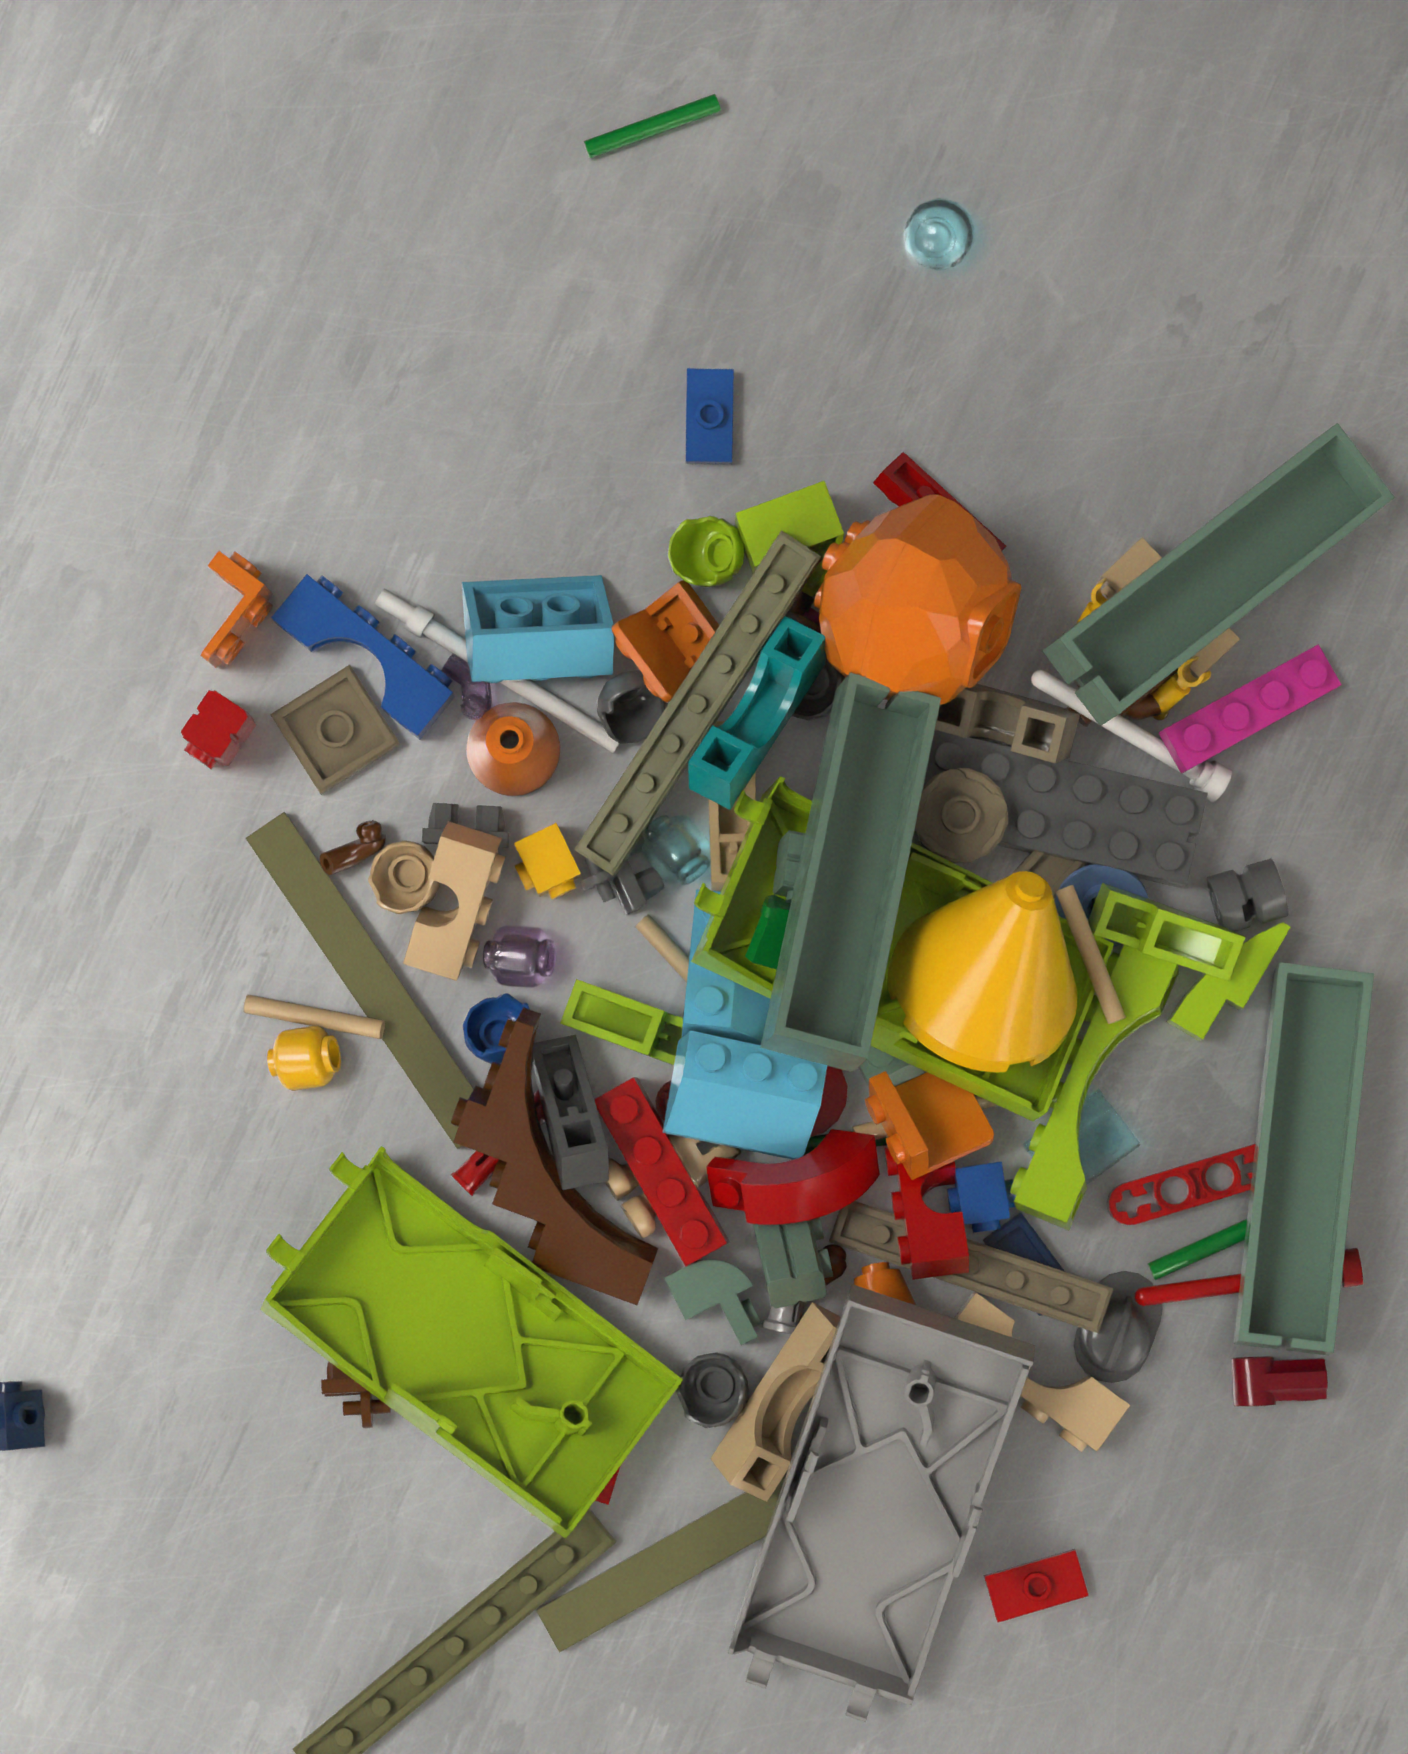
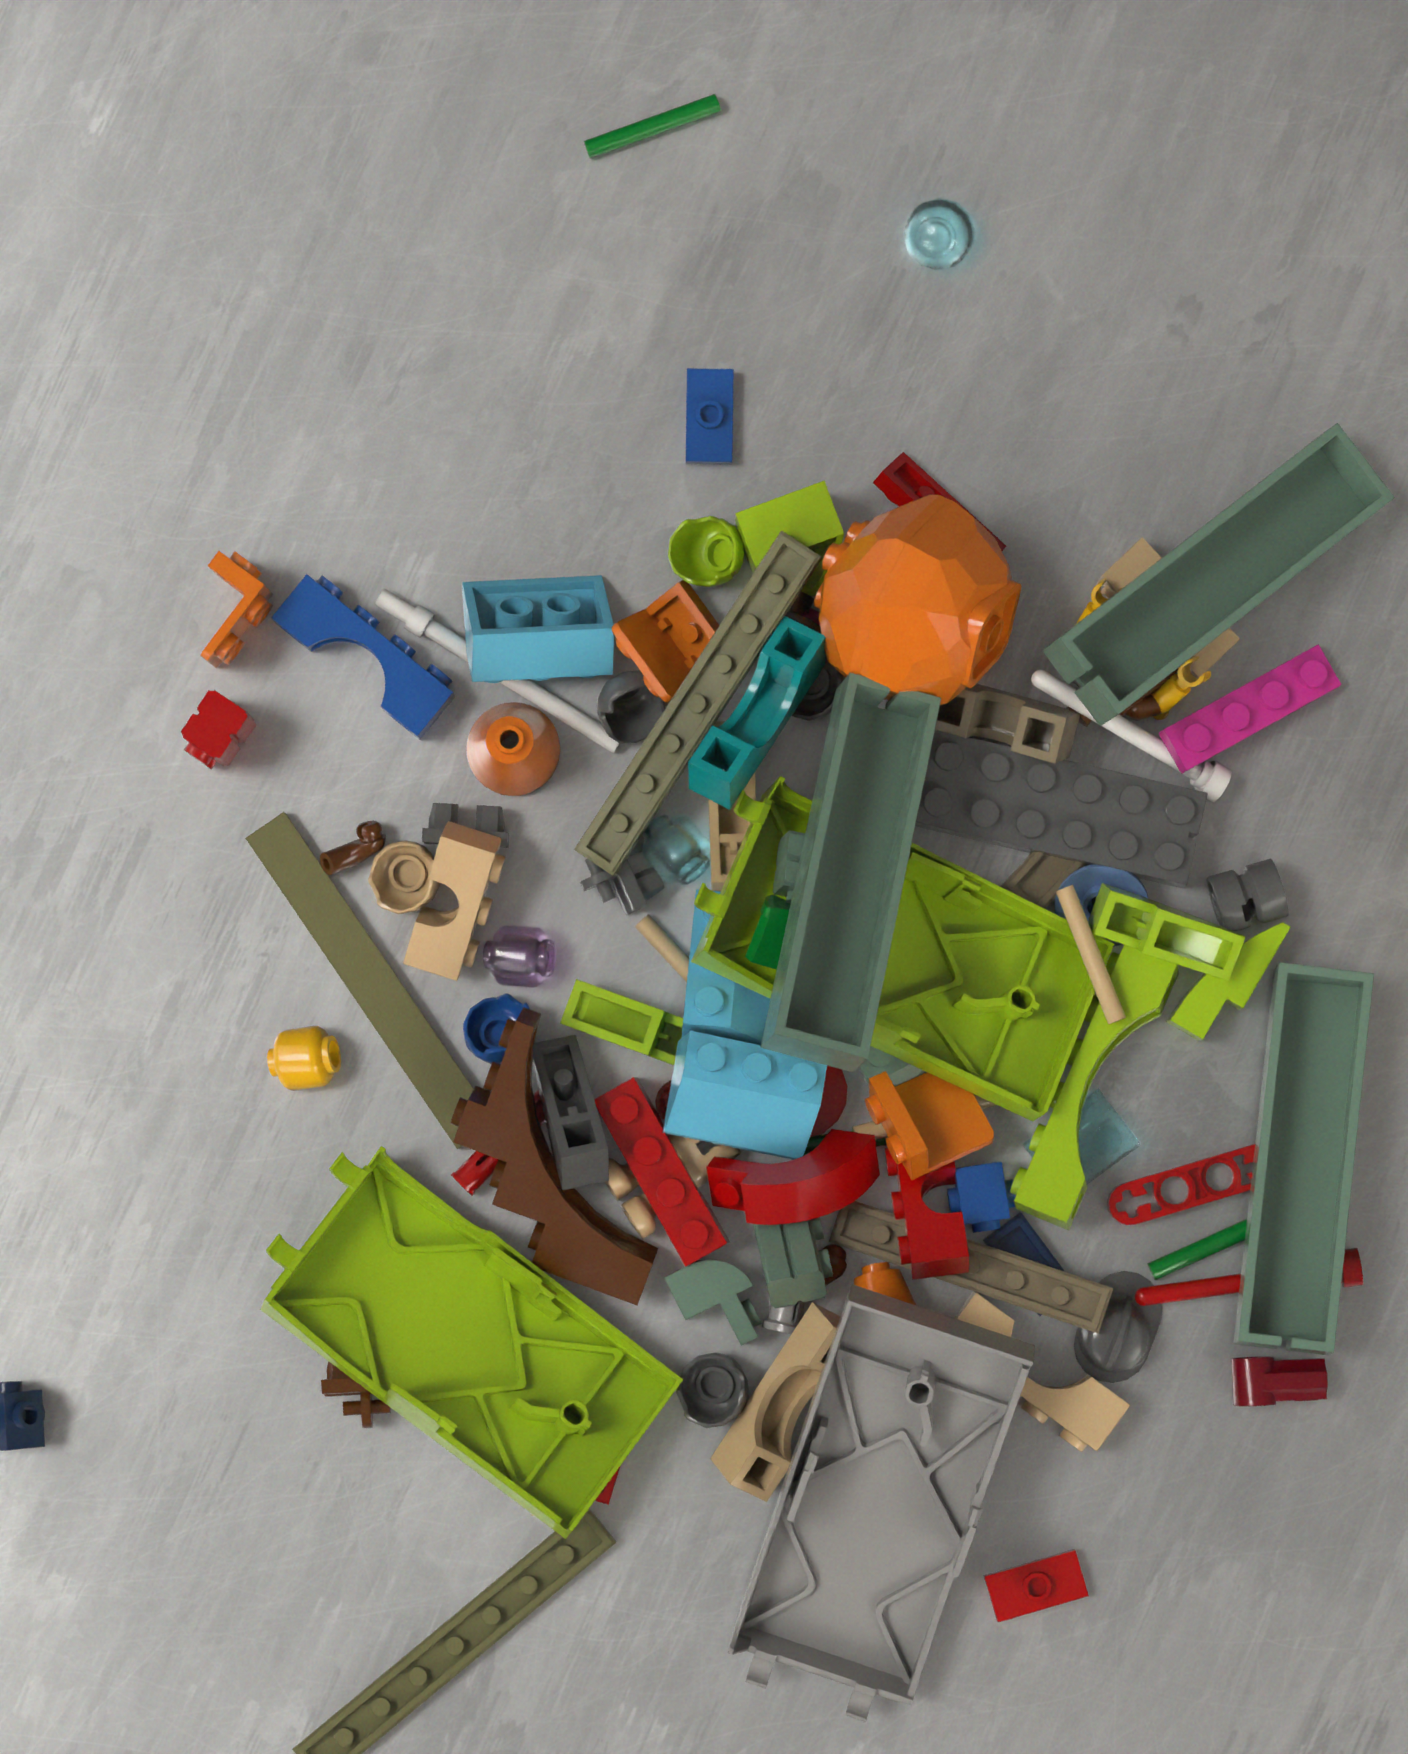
(314, 1016): tan bar -> none
(335, 729): dark tan tile -> none
(475, 695): clear purple arm -> none
(547, 863): yellow brick -> none
(657, 1568): olive tile -> none
(961, 815): dark tan tile -> none
(988, 976): yellow cone -> none

